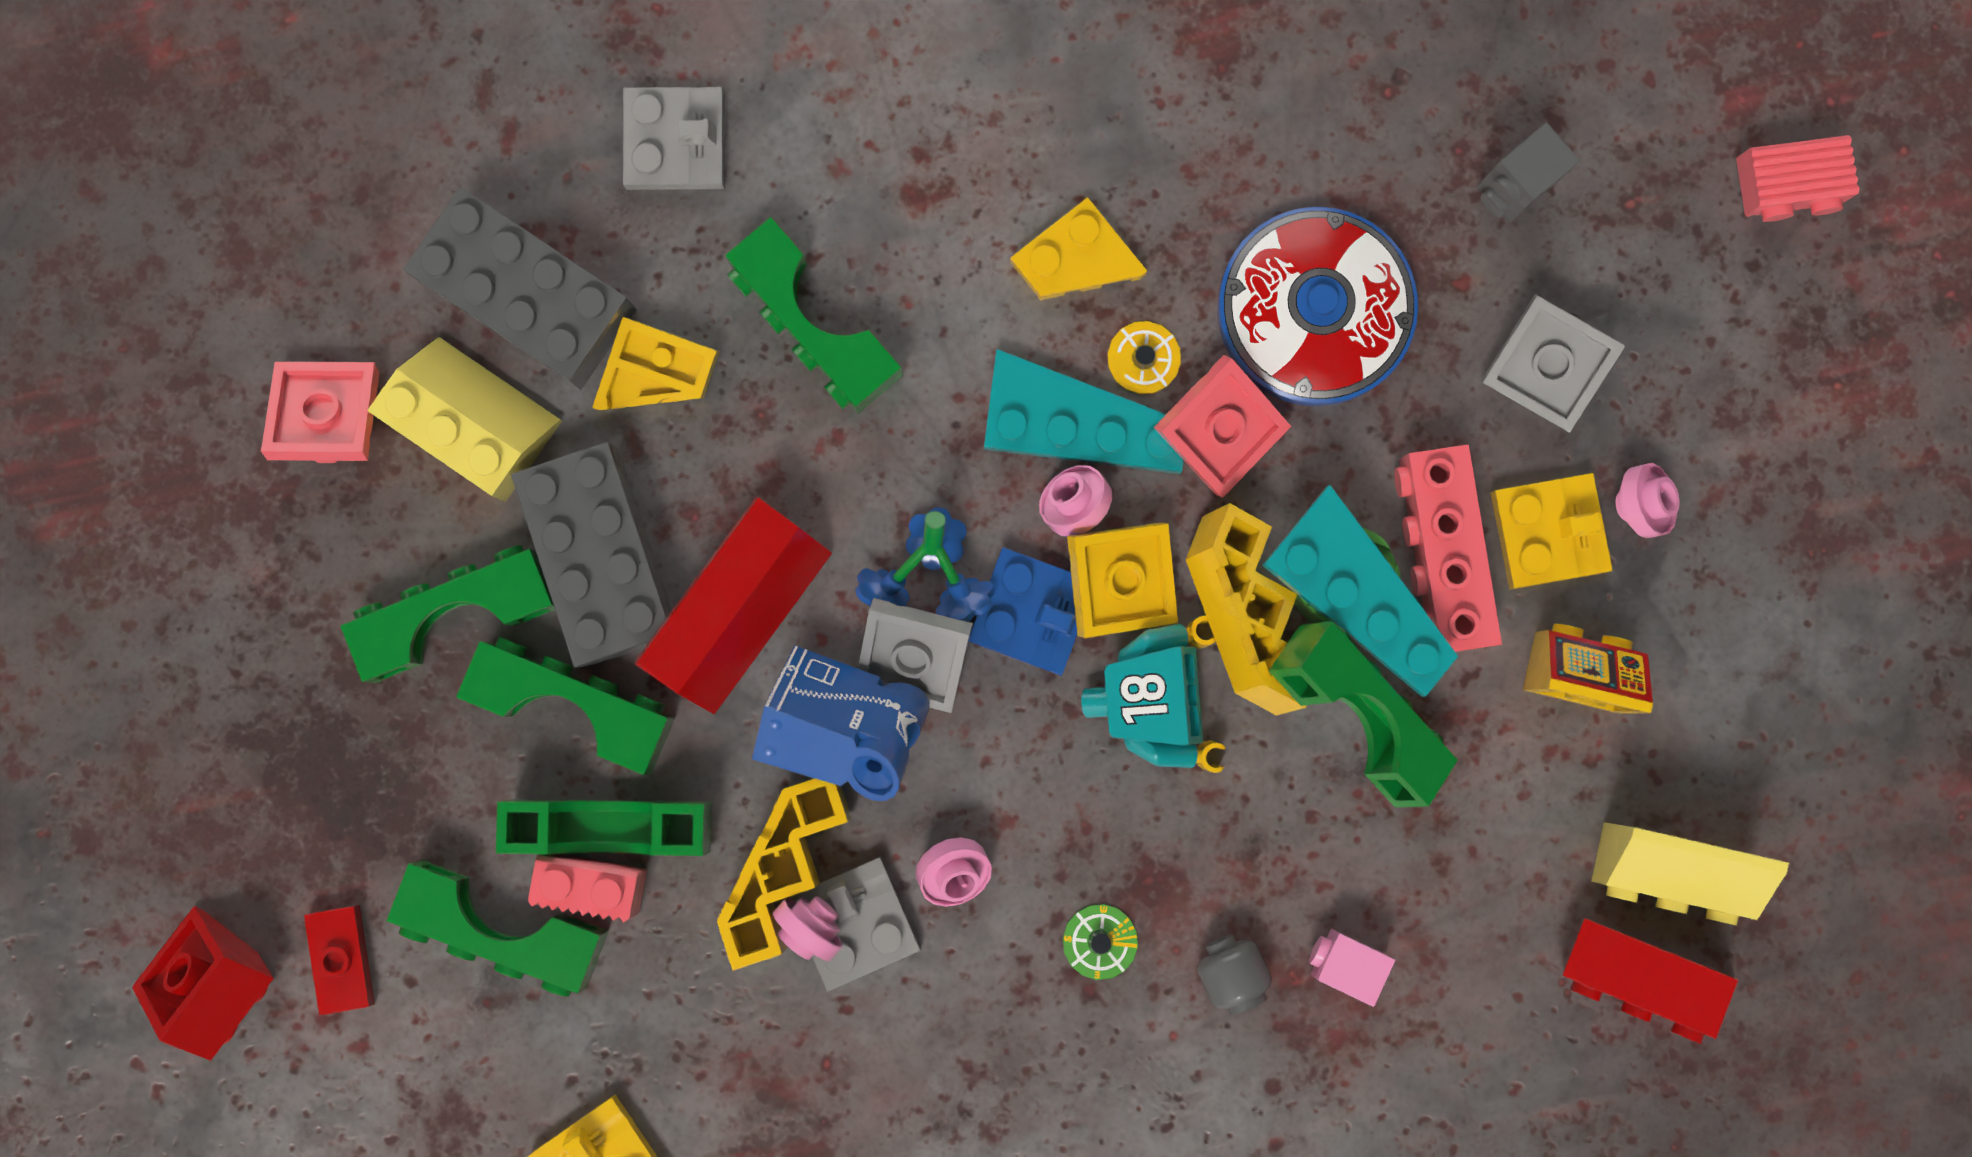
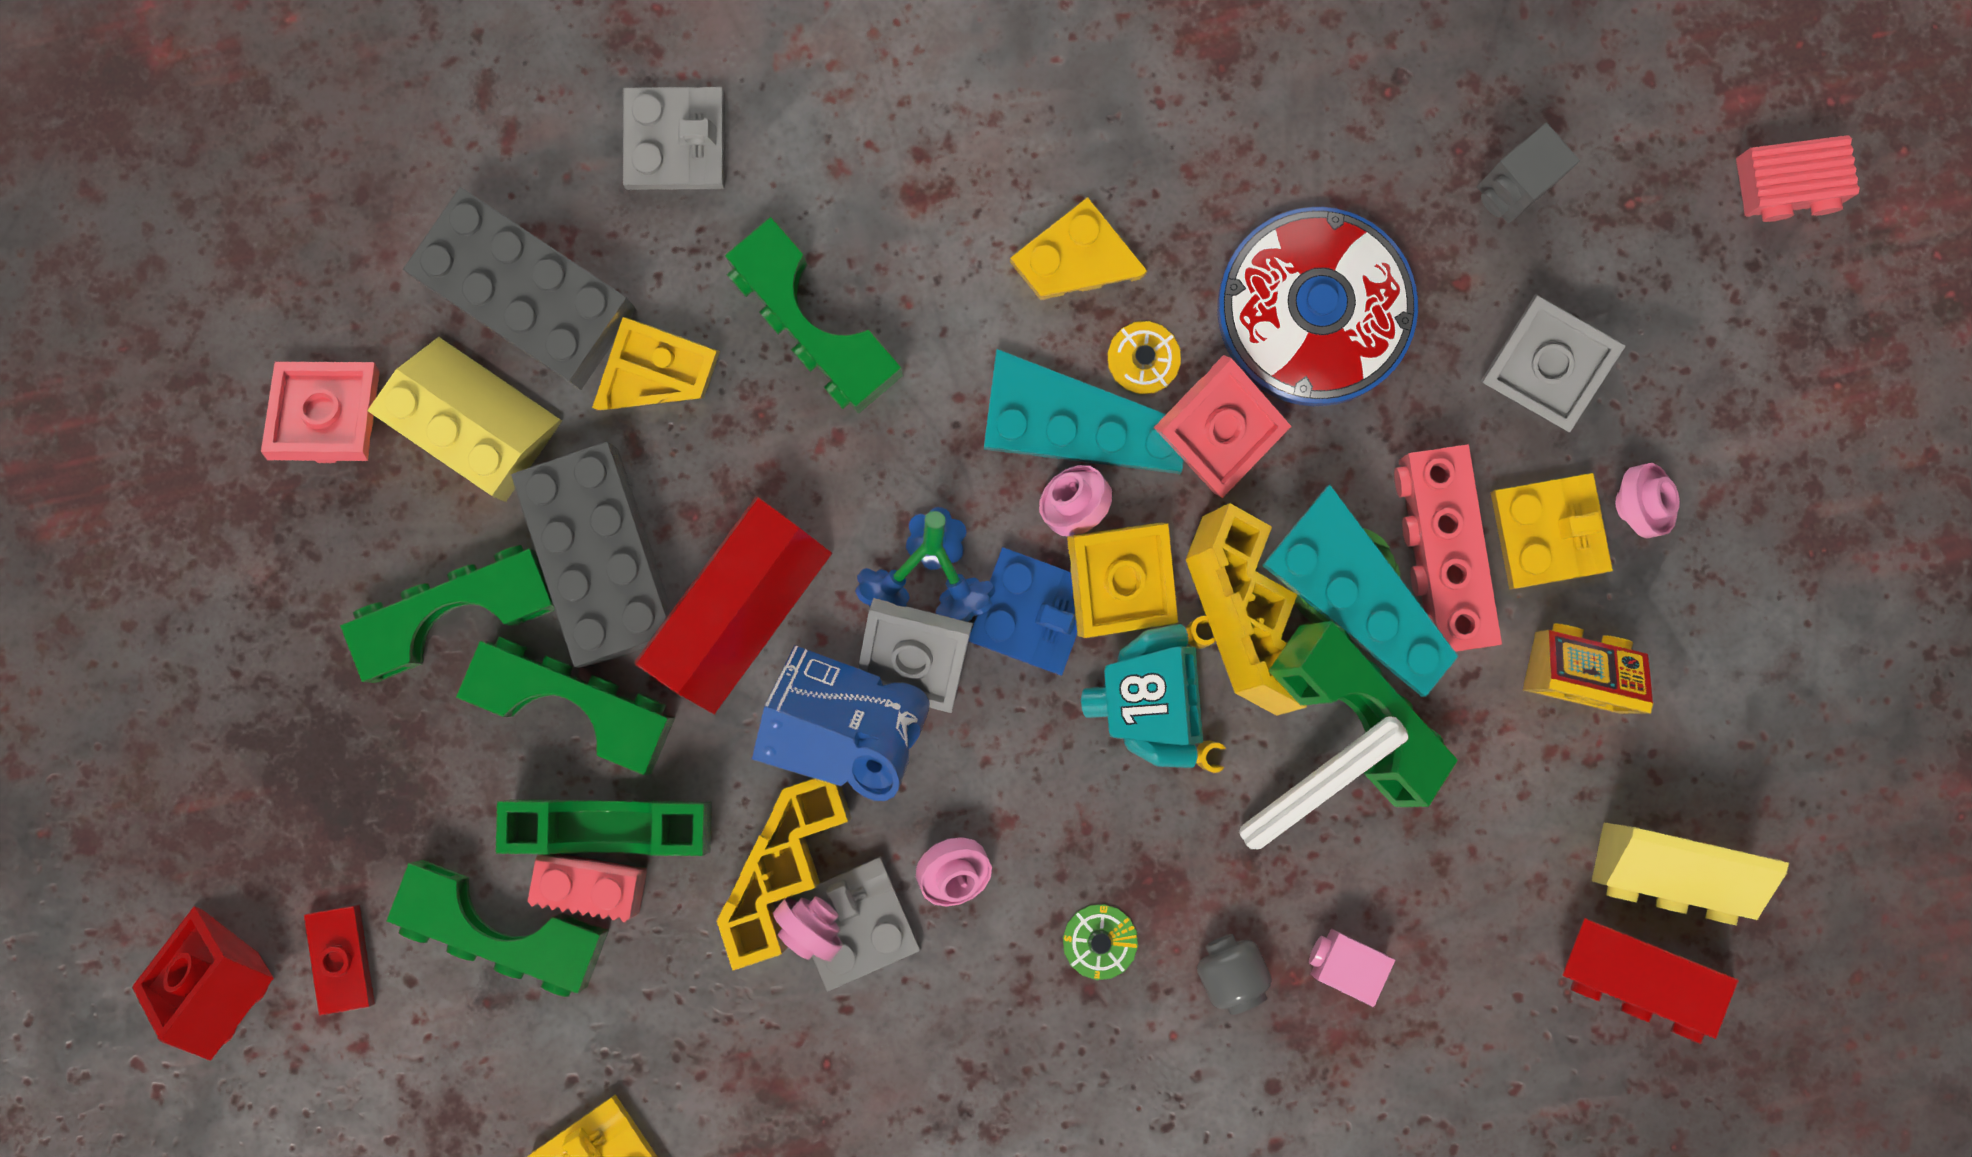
(1324, 782): none -> white axle

